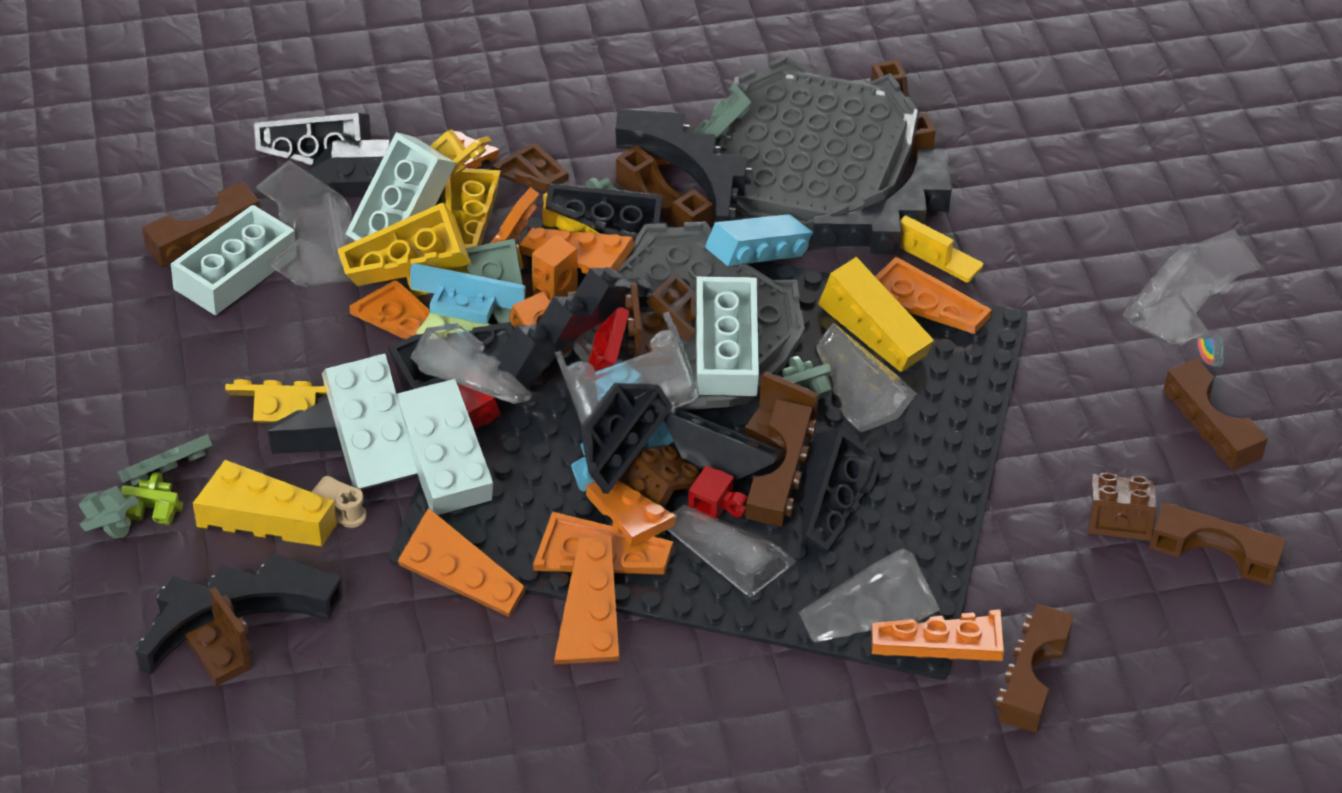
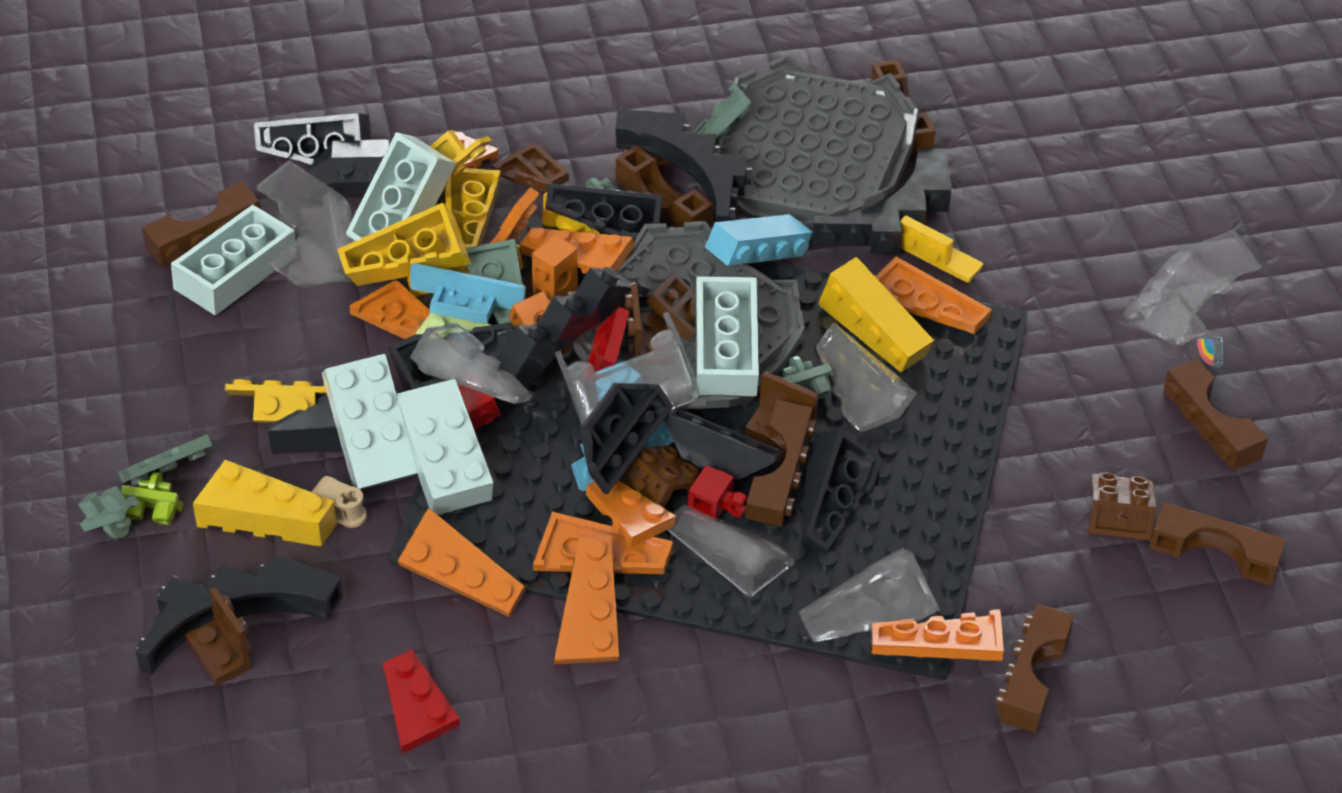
(416, 702): none -> red wing

